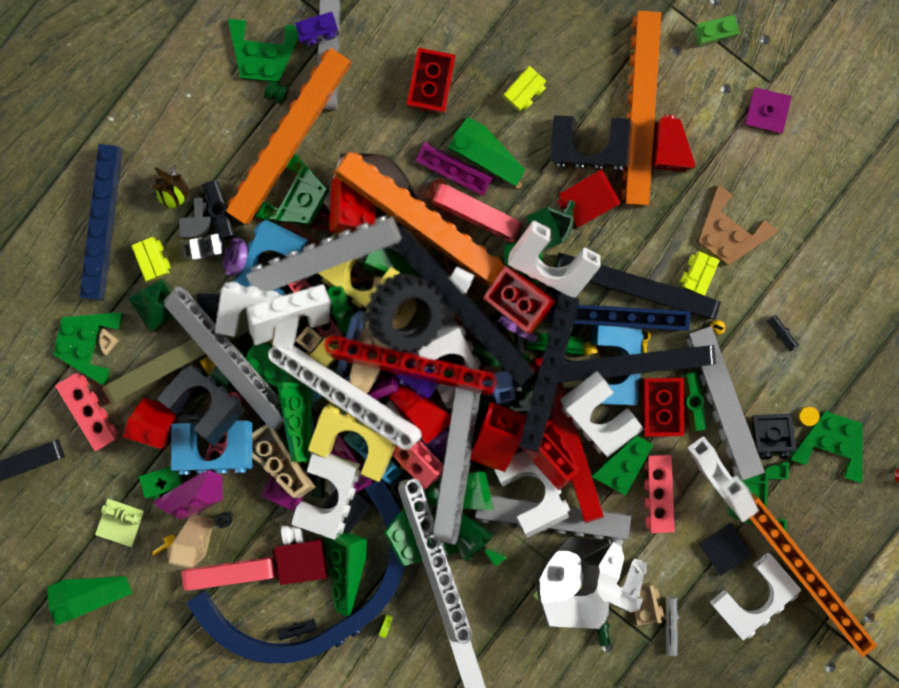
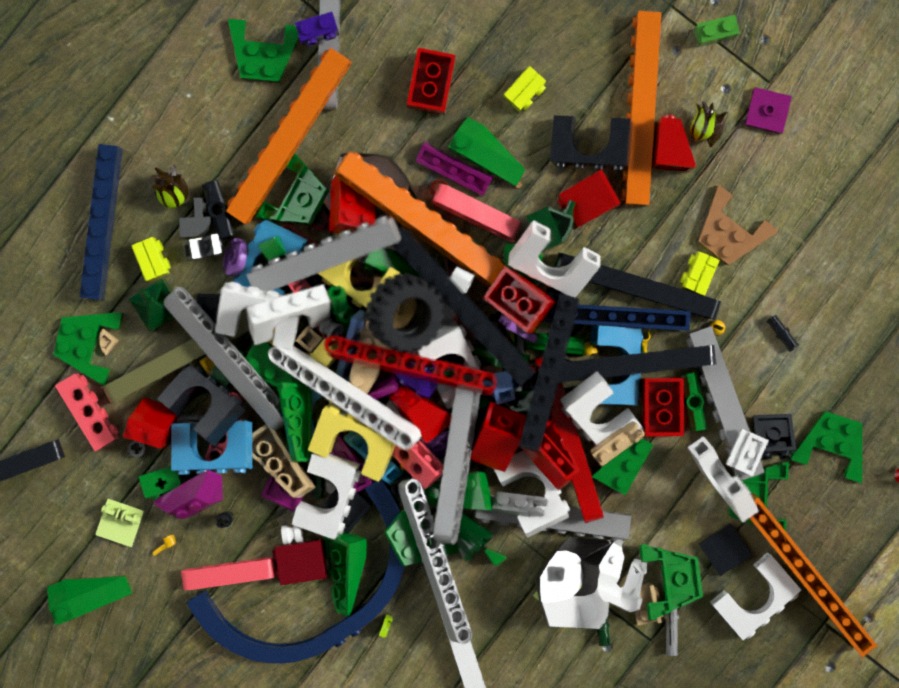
(132, 452): none -> dark grey bush
(191, 542): tan wedge -> none
(272, 248): none -> green slope
(276, 92): dark green wheel -> none
(297, 629): black pin -> none
(331, 328): none -> dark grey wheel
(519, 504): none -> light grey hinge
(617, 443): none -> tan hinge
(665, 523): coral brick -> none
(679, 576): none -> green wing
(707, 124): none -> dark brown hair
(747, 452): none -> white plate
(808, 416): yellow tile -> none

